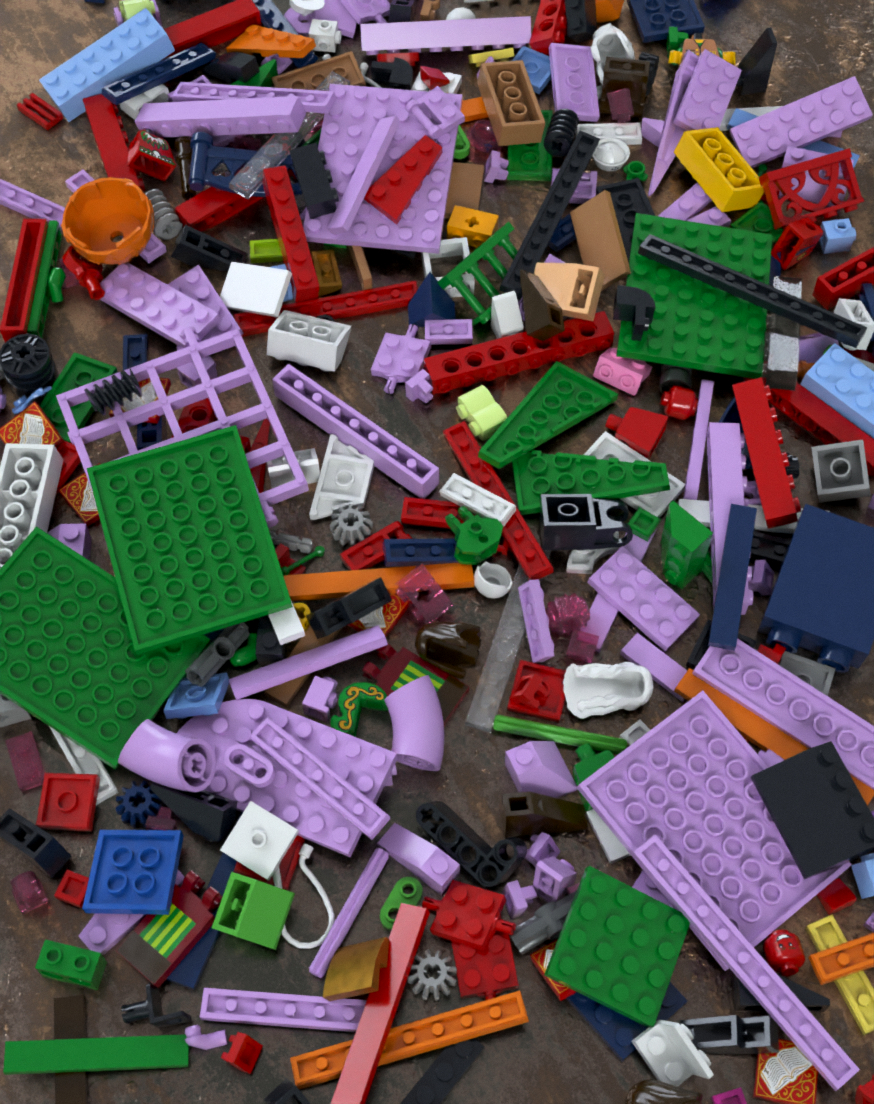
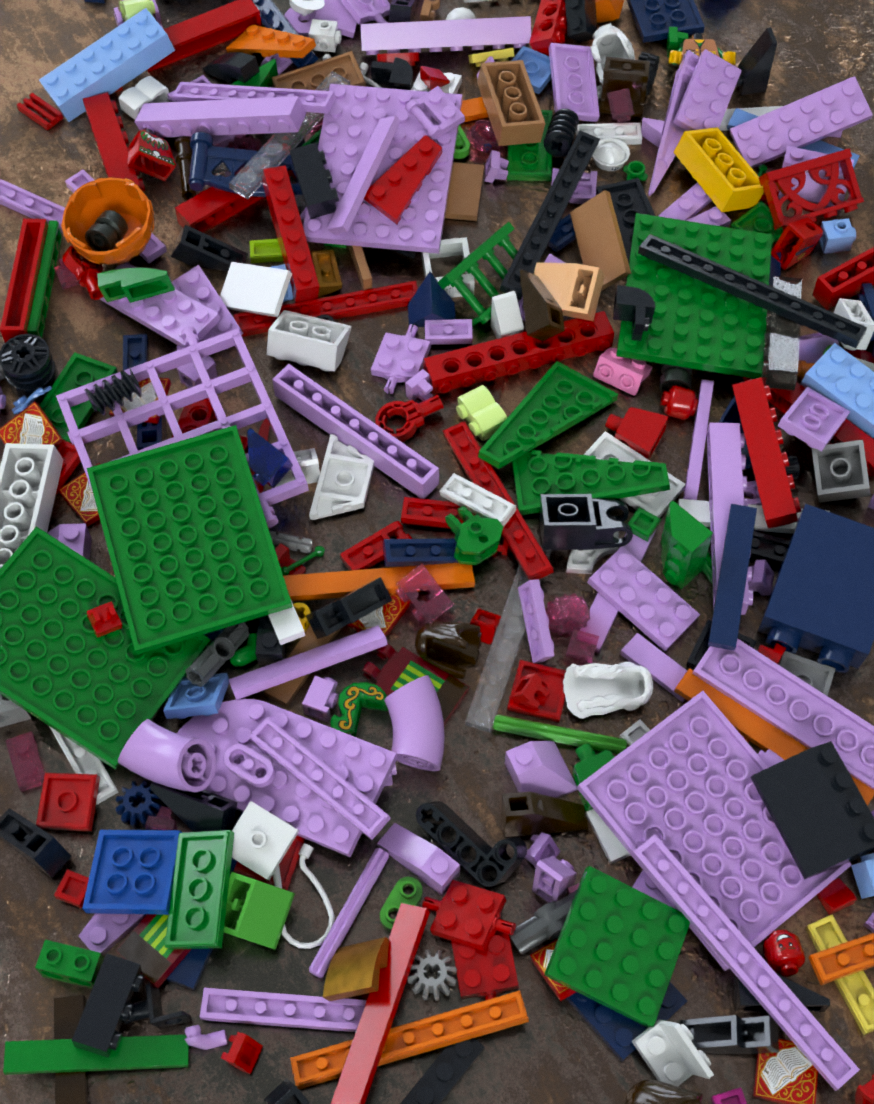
(28, 891): clear pink leg -> none
(55, 284): green arm -> none
(104, 619): none -> red tile
(106, 231): none -> pearl dark grey wheel
(108, 1006): none -> black brick
(134, 283): none -> green slope
(158, 73): dark blue tile -> none
(165, 219): light grey piece -> none
(199, 890): none -> green tile
(266, 460): none -> clear blue slope
(351, 525): light grey gear -> none
(412, 411): none -> red pin
(471, 224): light orange brick -> none
(488, 624): none -> red slope
(492, 580): white hair -> none
(518, 898): lavender tile -> none
(813, 419): none -> lavender plate

